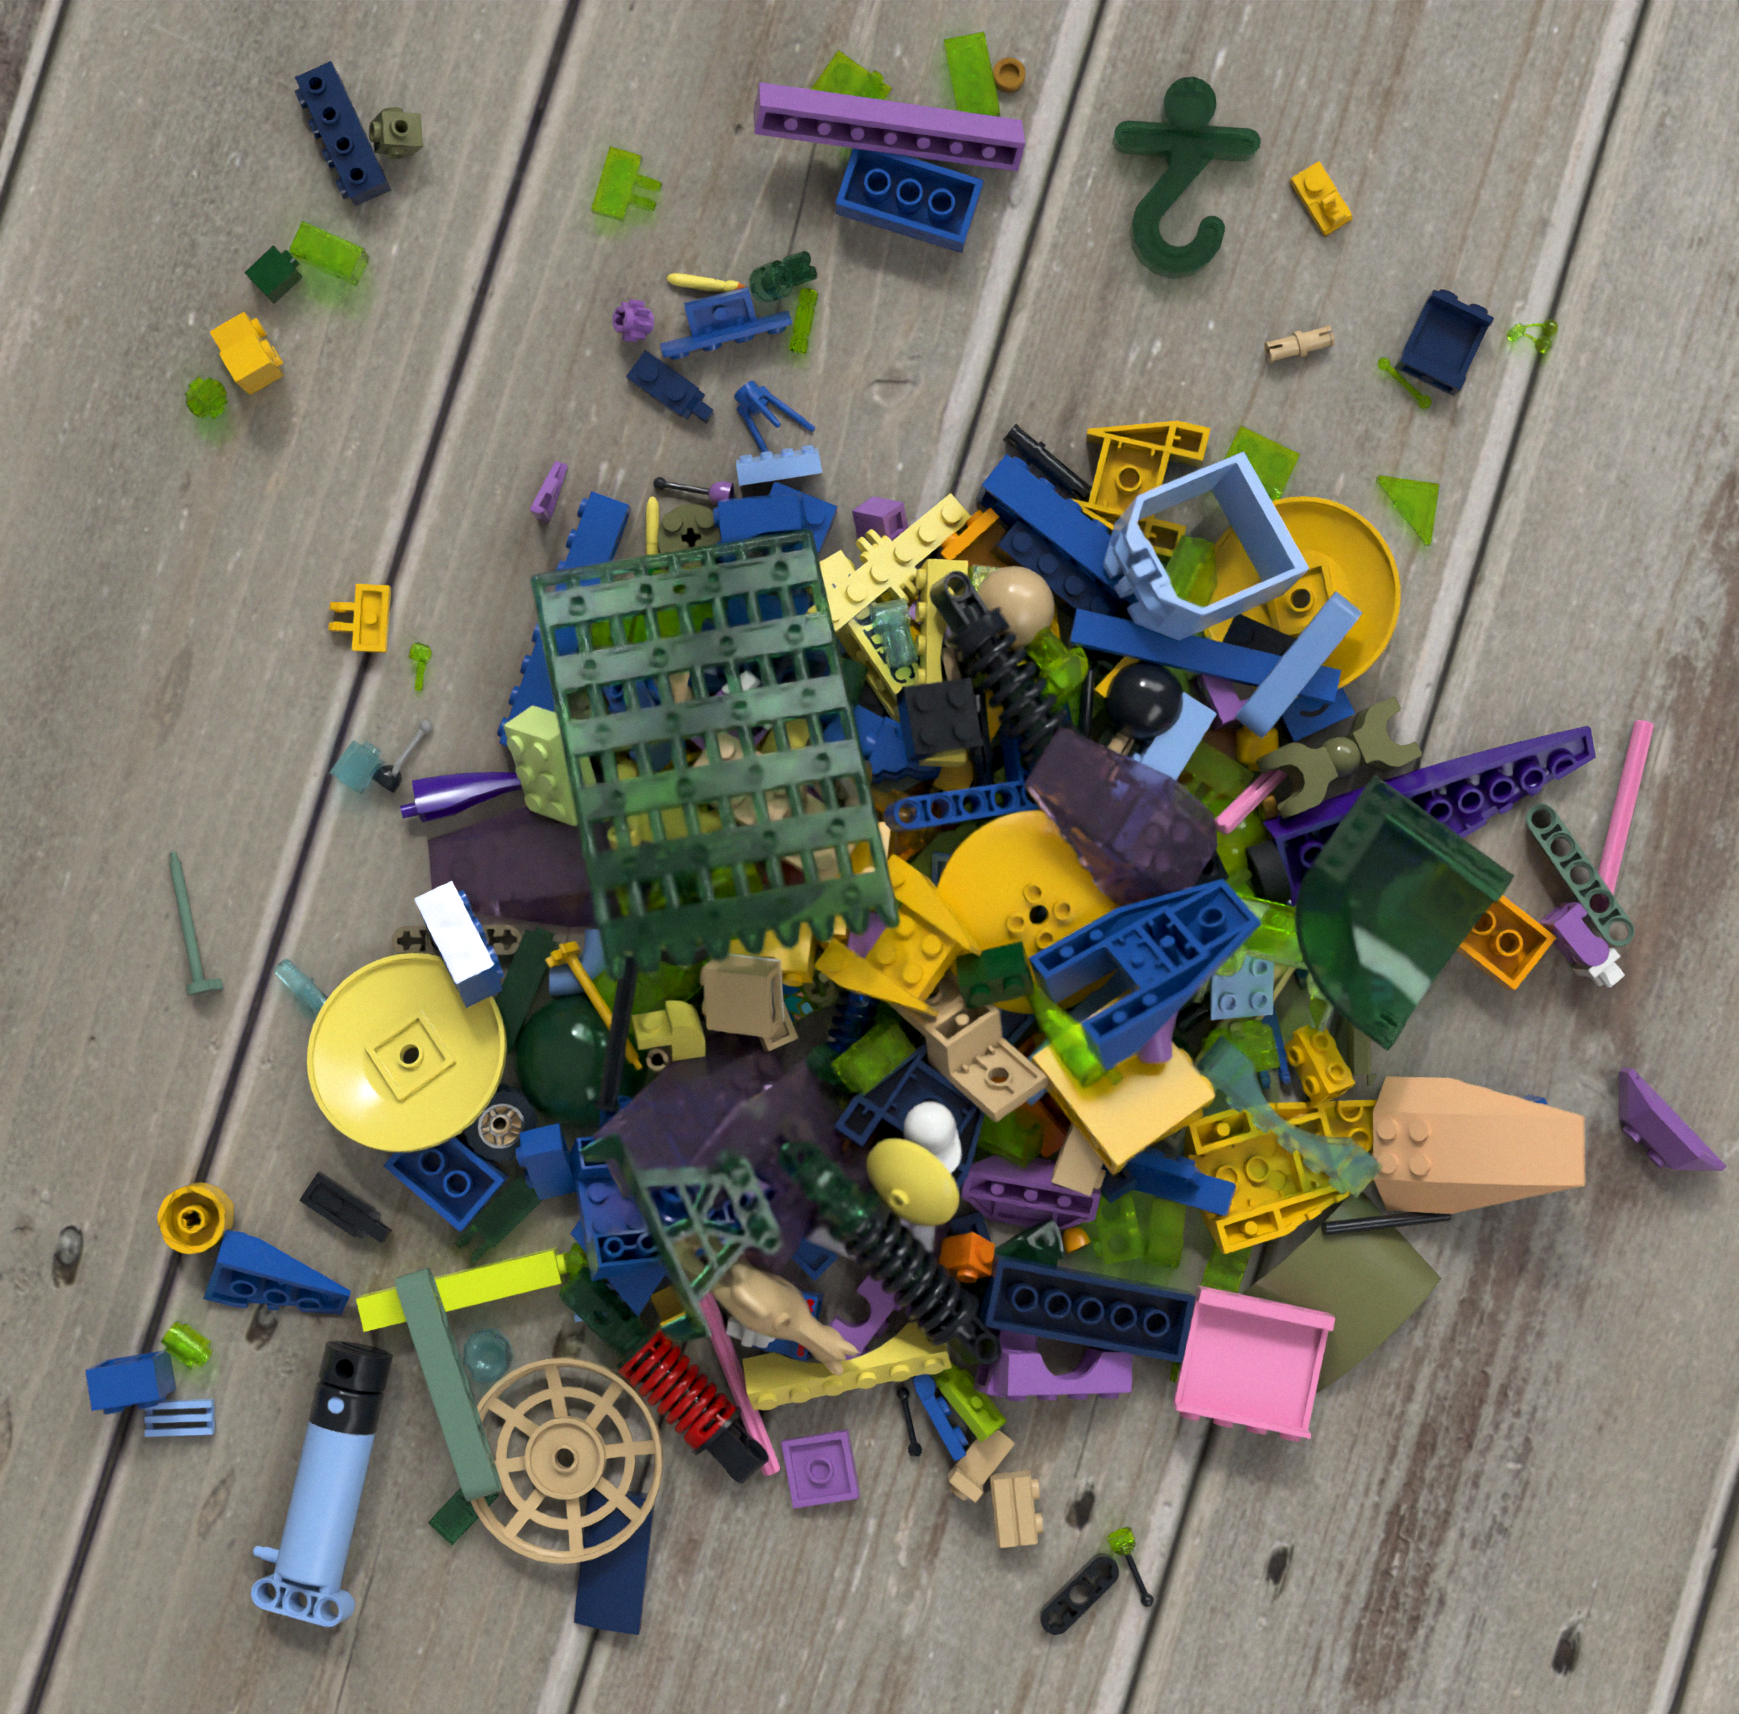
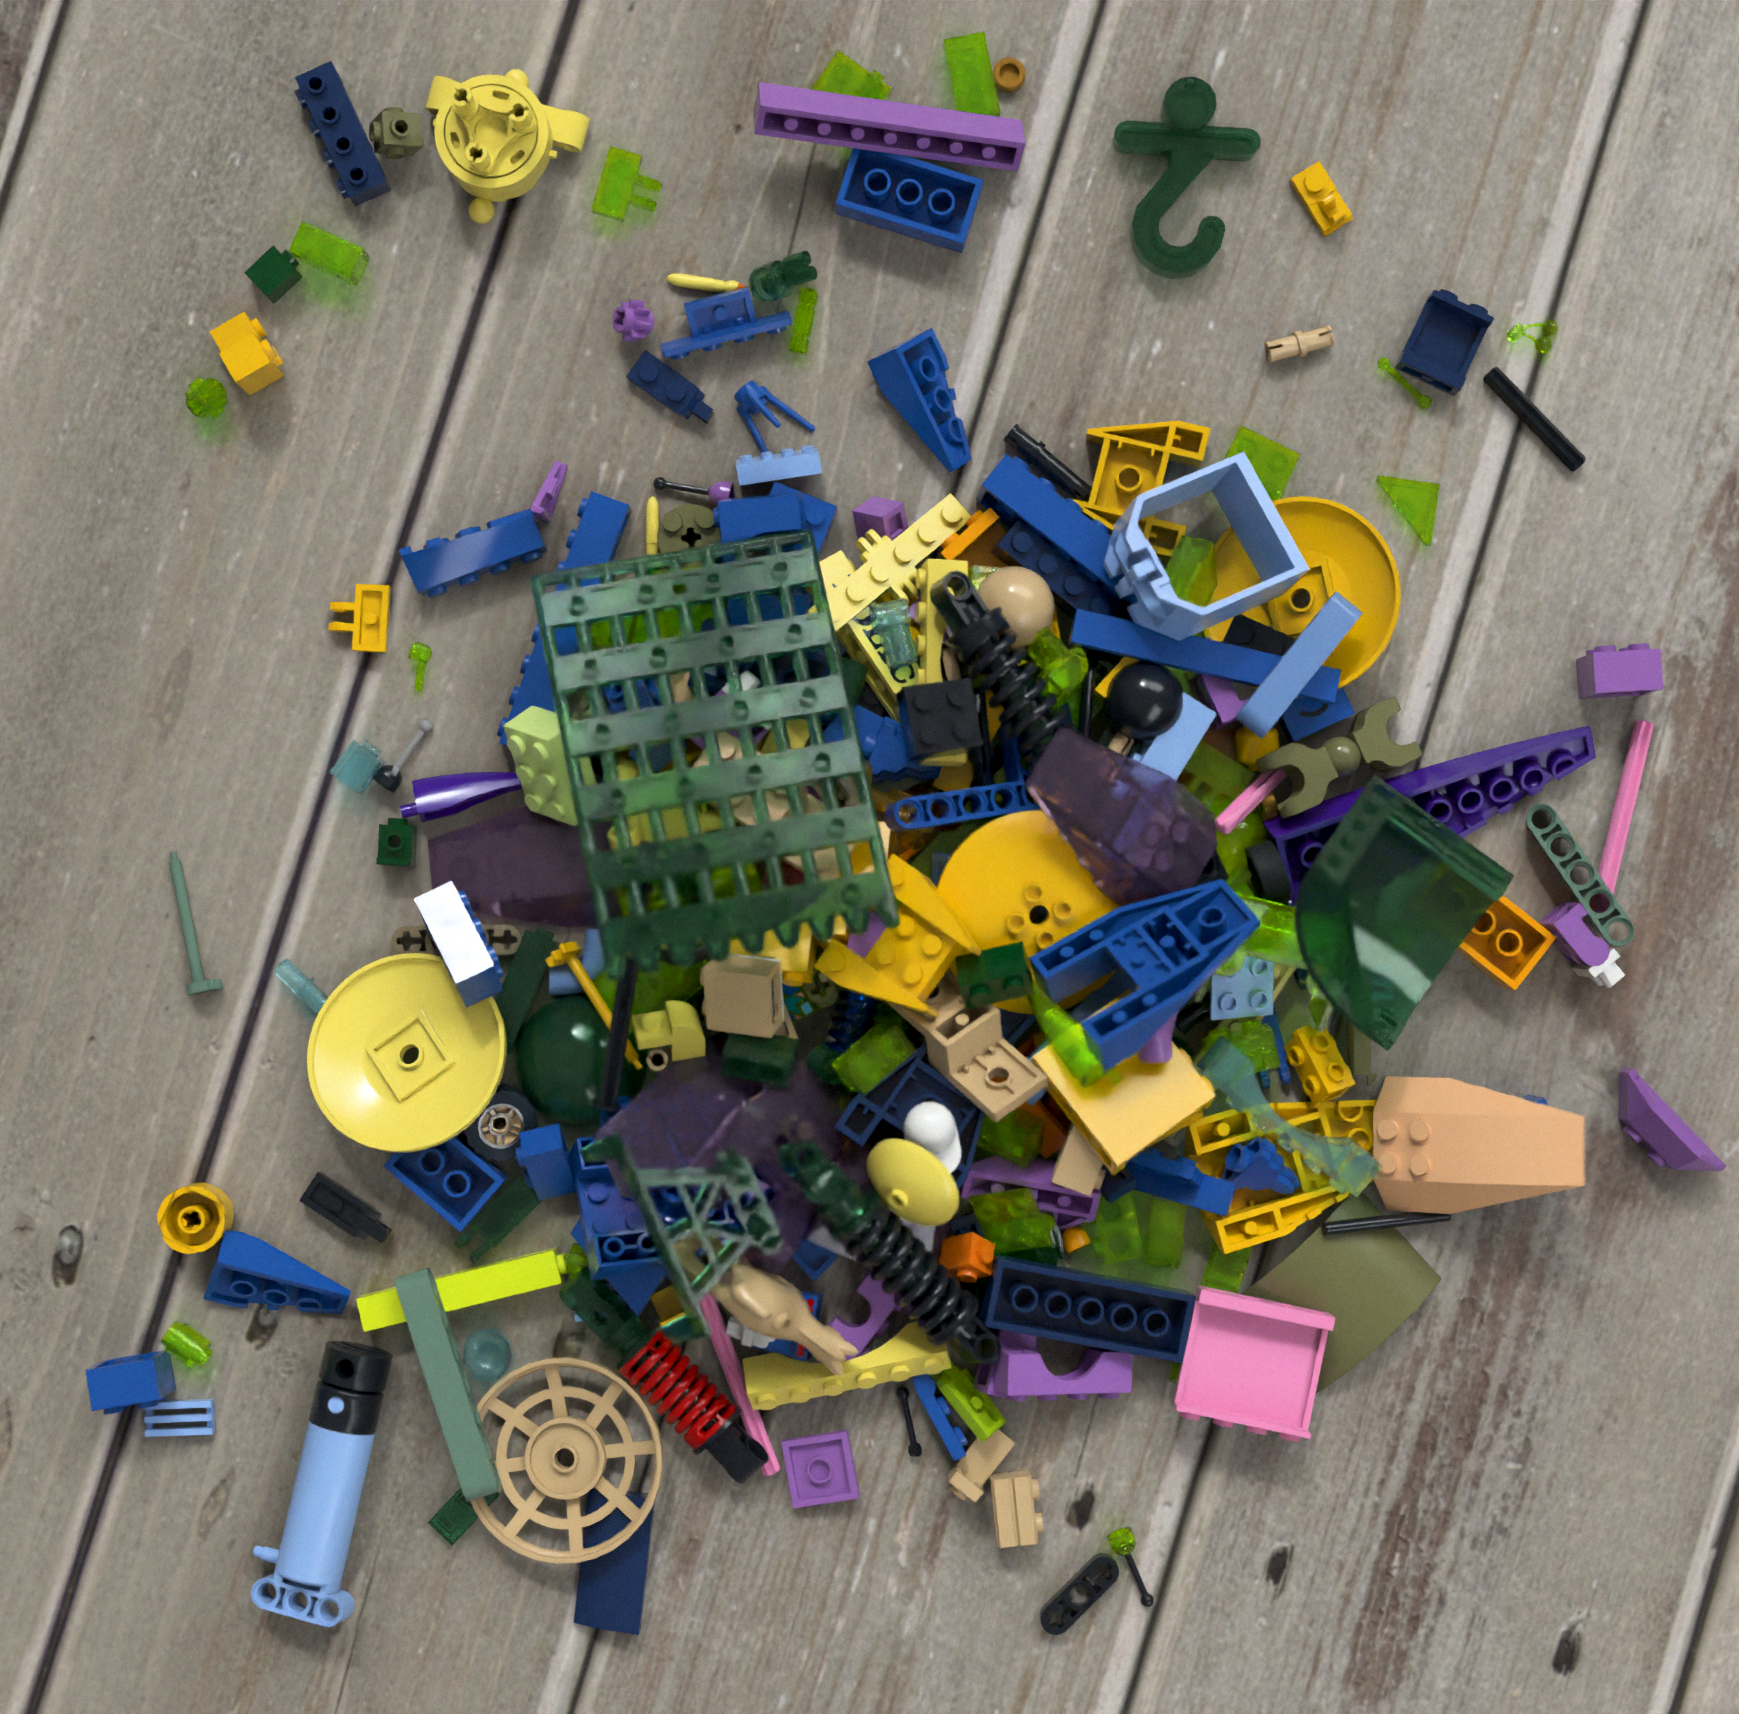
(406, 852): none -> dark green brick
(474, 553): none -> blue wedge
(498, 136): none -> light yellow piece
(760, 1058): none -> clear green brick
(917, 387): none -> blue wedge
(1013, 1220): none -> clear neon green hinge
(1259, 1168): none -> blue rock
(1534, 419): none -> black axle
(1619, 673): none -> medium lavender brick

